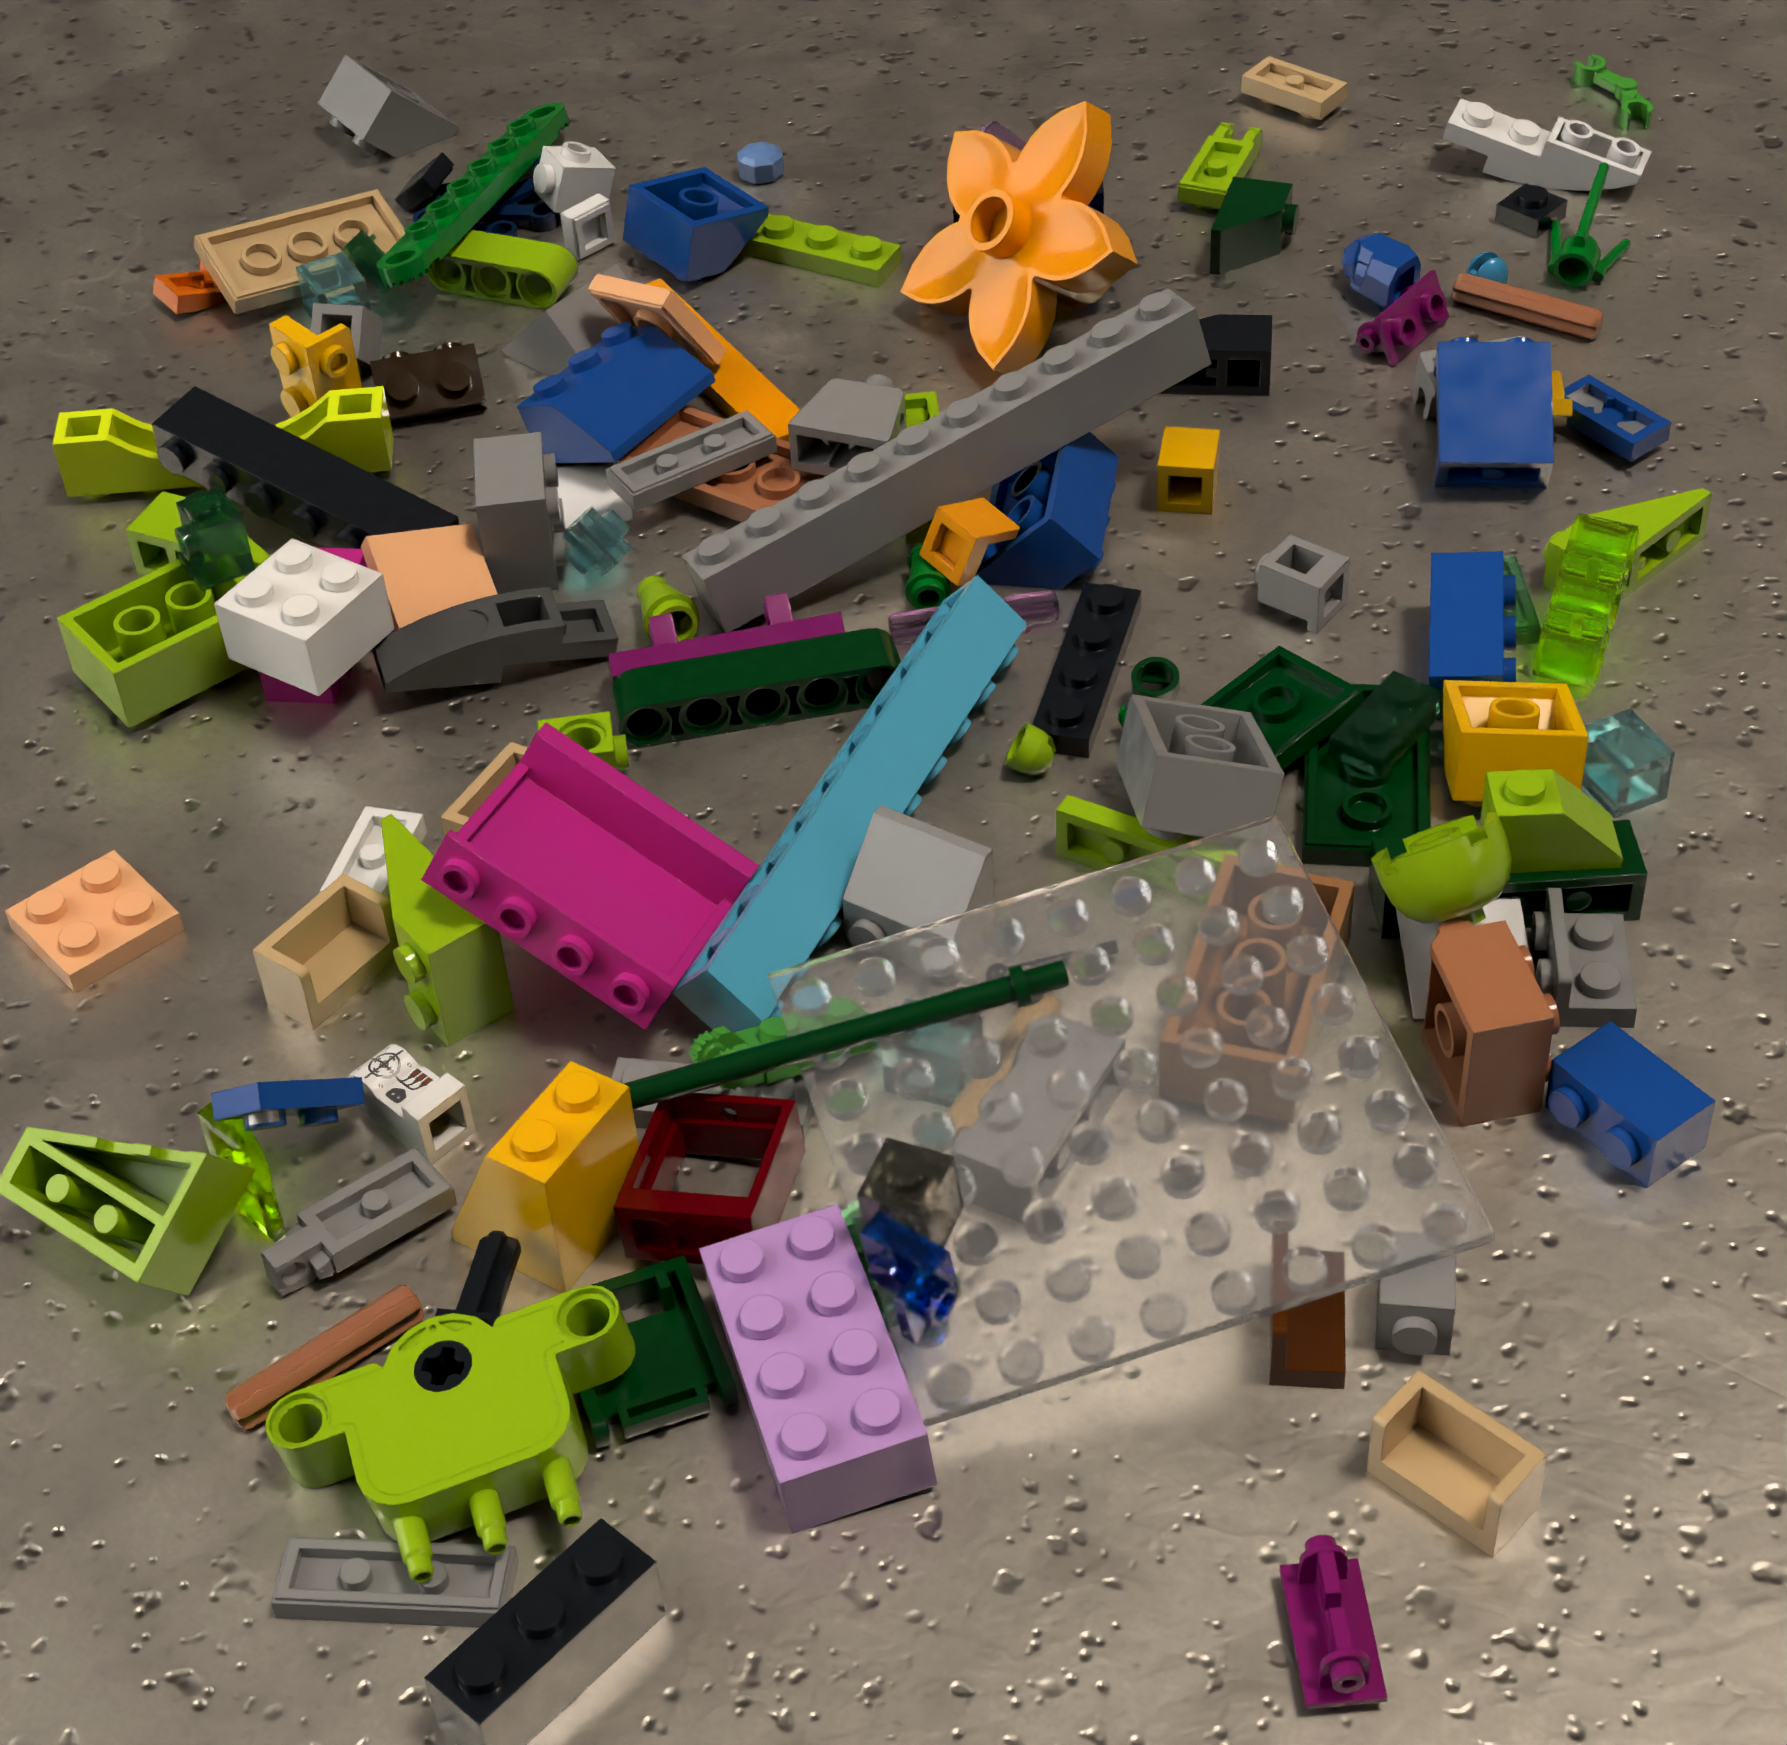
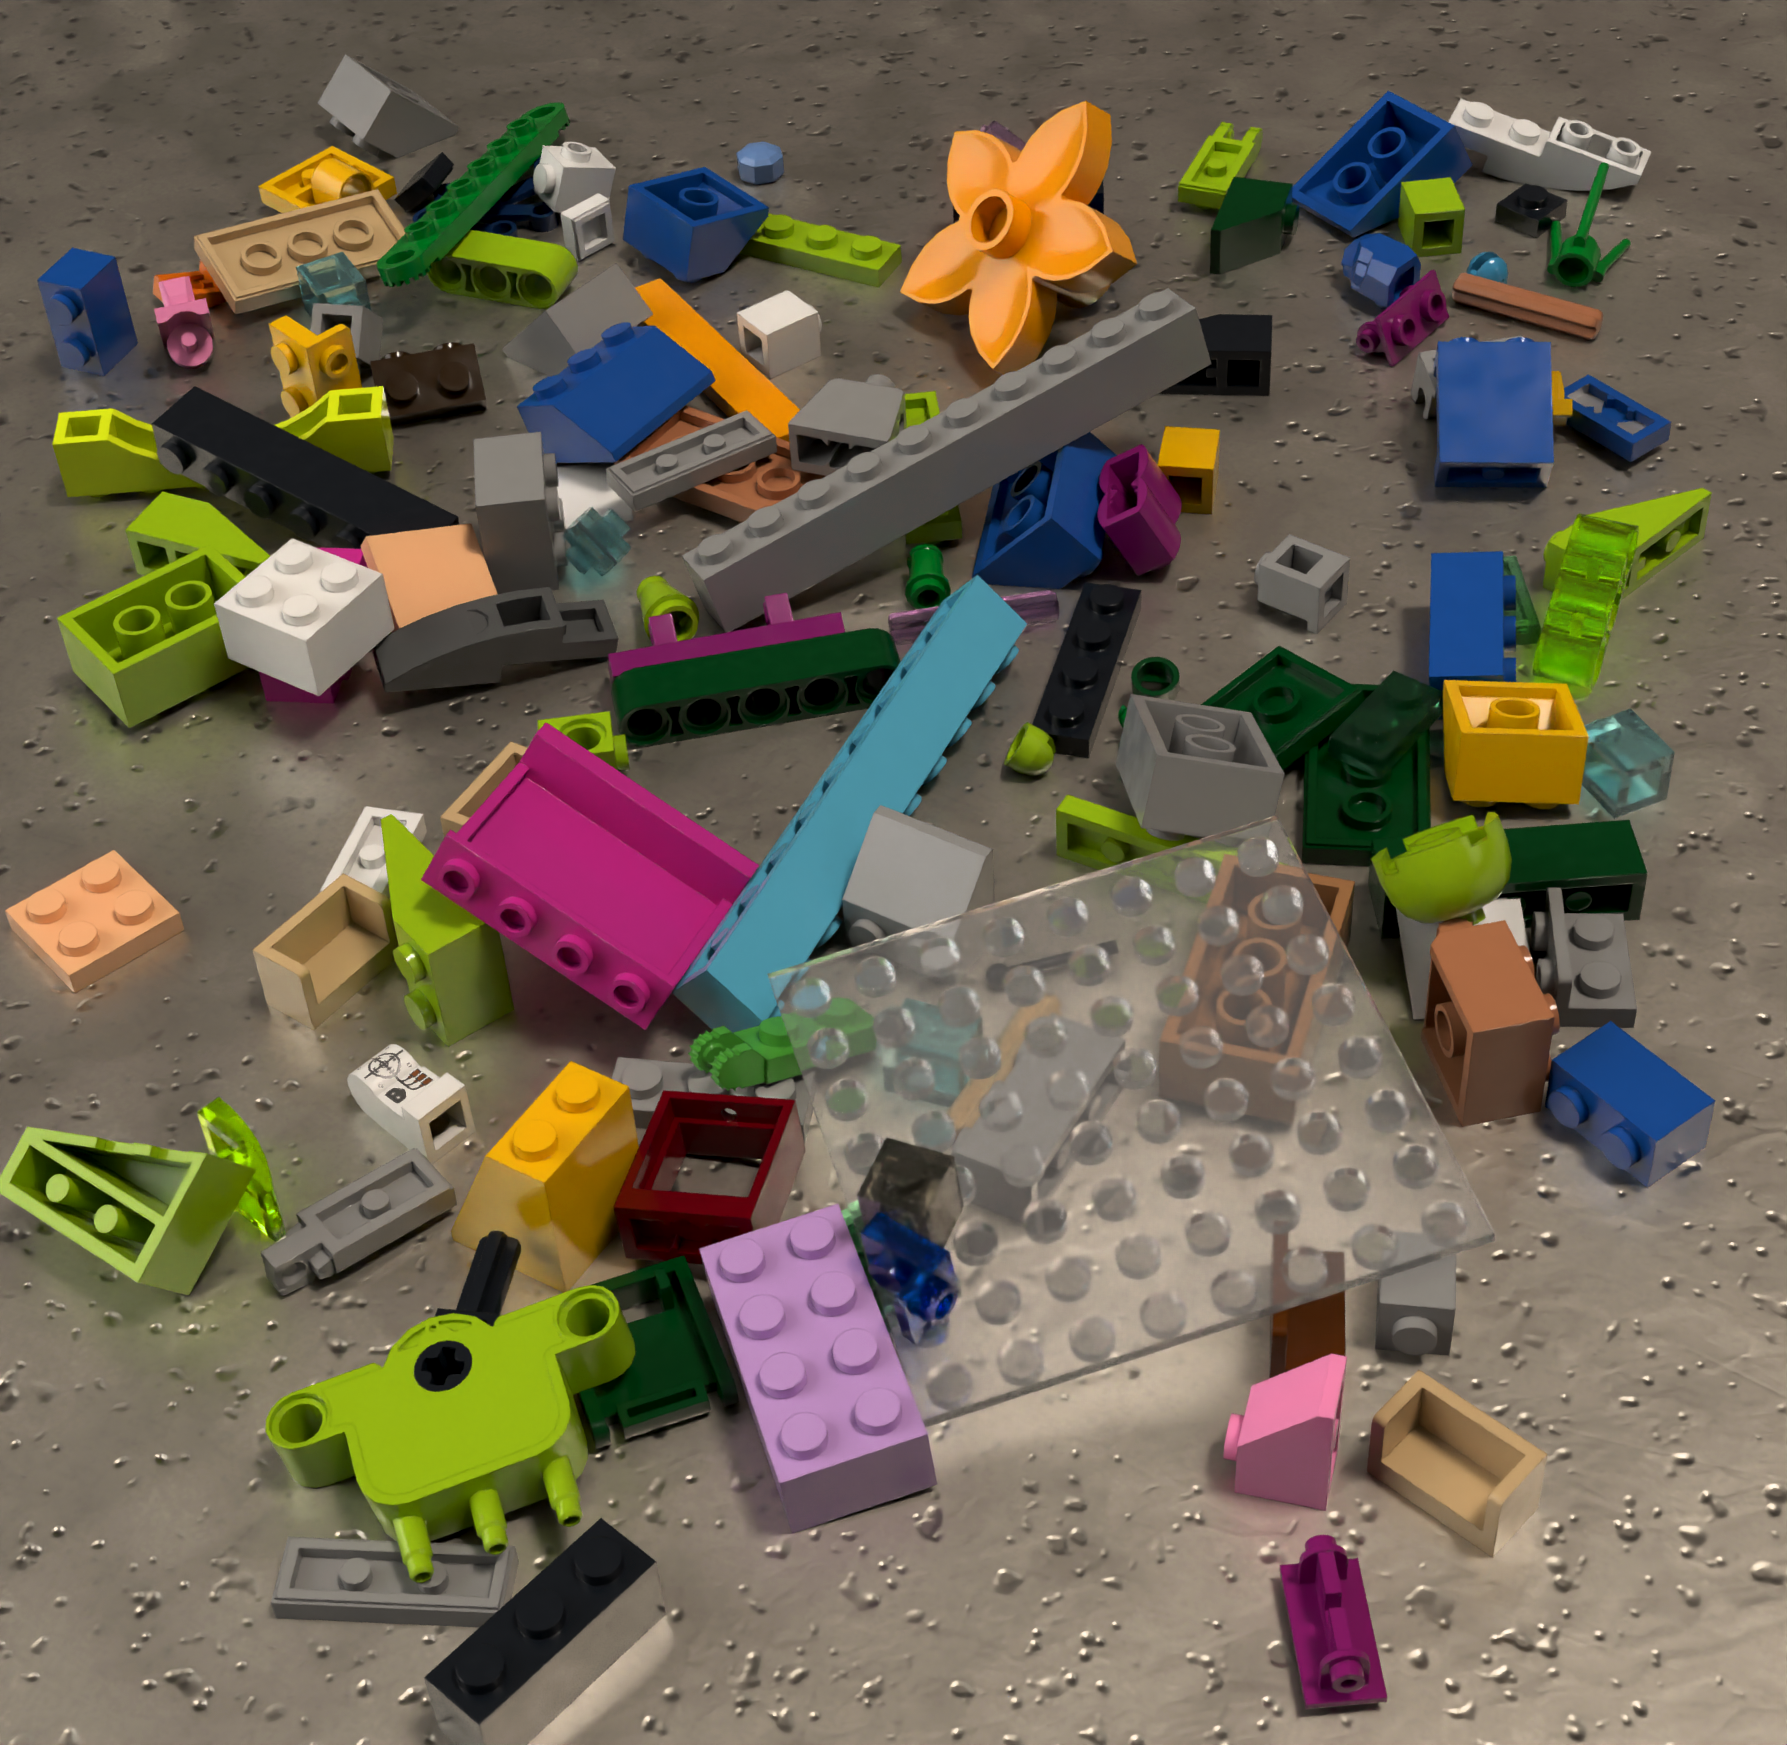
(88, 311): none -> blue brick
(184, 324): none -> bright pink hips
(212, 539): clear green brick -> none
(269, 1103): blue piece -> none
(324, 179): none -> yellow plate
(325, 1355): nougat axle -> none
(365, 255): clear green pin -> none
(657, 307): light nougat tile -> none
(779, 333): none -> white brick
(961, 537): light orange panel -> none
(1016, 987): dark green bar -> none
(1140, 510): none -> magenta brick
(1290, 1434): none -> bright pink slope
(1294, 88): tan plate -> none
(1362, 174): none -> blue slope
(1431, 217): none -> lime brick
(1550, 822): lime slope -> none
(1625, 89): bright green piece -> none

